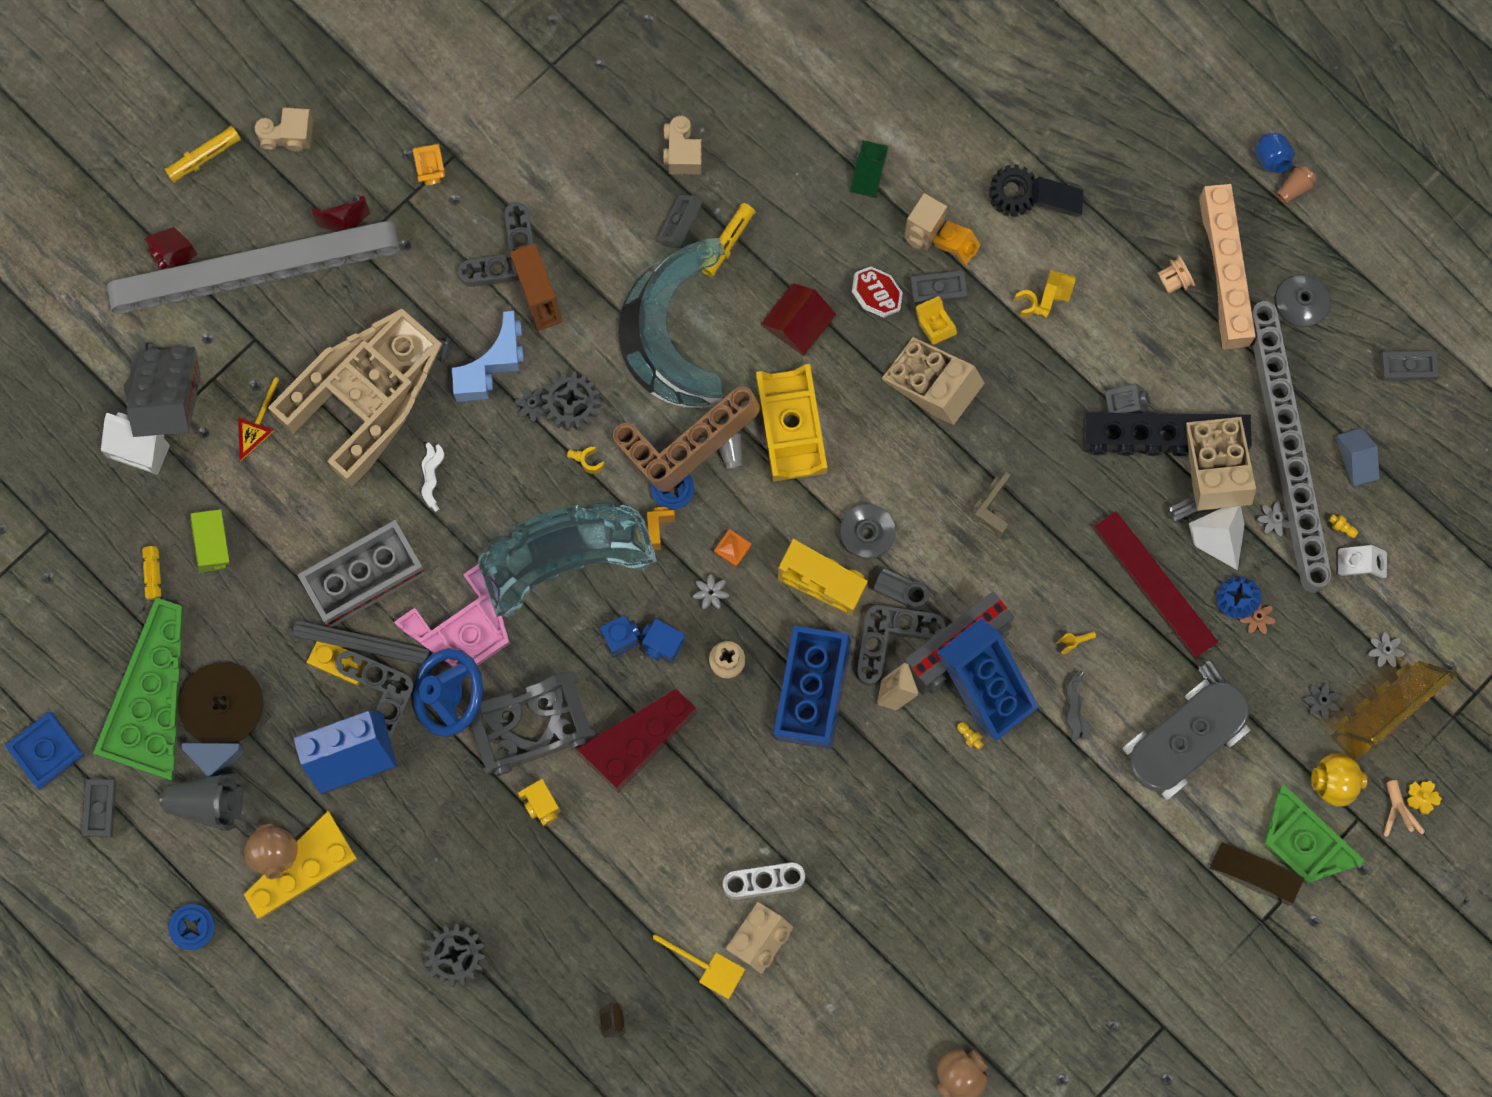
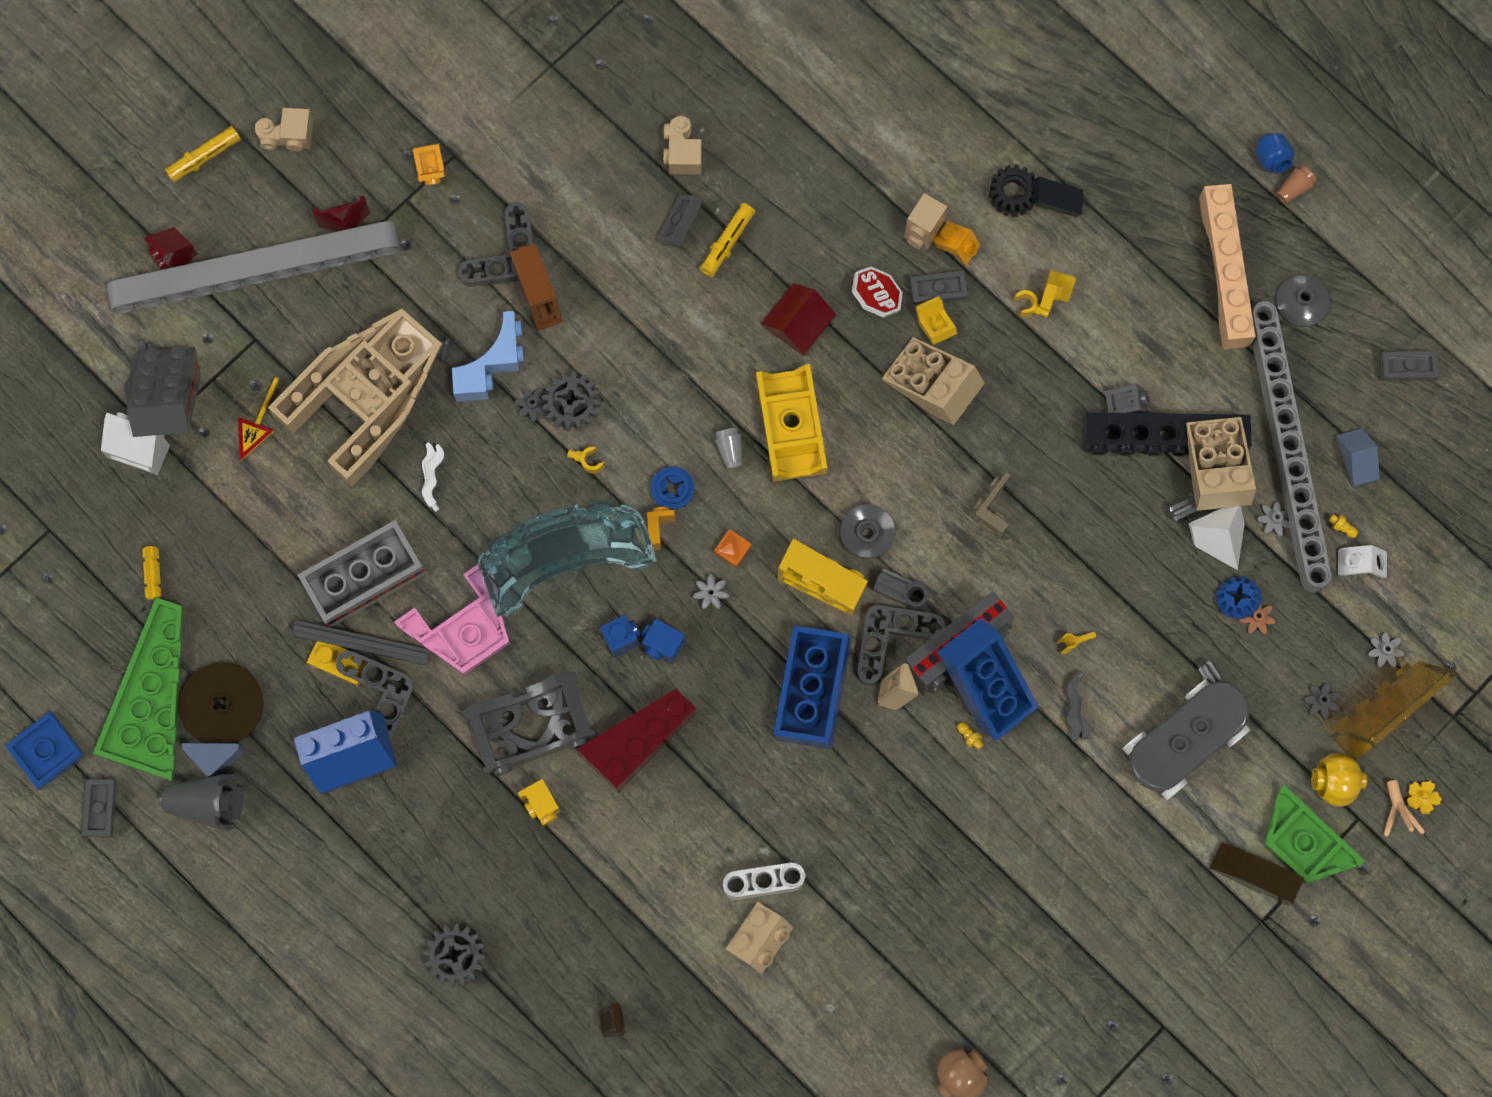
(178, 927): blue gear -> none
(209, 540): lime hinge -> none
(270, 851): medium nougat plant -> none
(320, 855): yellow wing -> none
(445, 692): blue piece -> none
(645, 334): clear light blue windscreen -> none
(688, 441): medium nougat beam -> none
(720, 974): yellow piece -> none
(722, 668): tan piece -> none
(869, 169): dark green slope -> none
(1155, 585): dark red tile -> none
(1176, 276): light nougat piece -> none

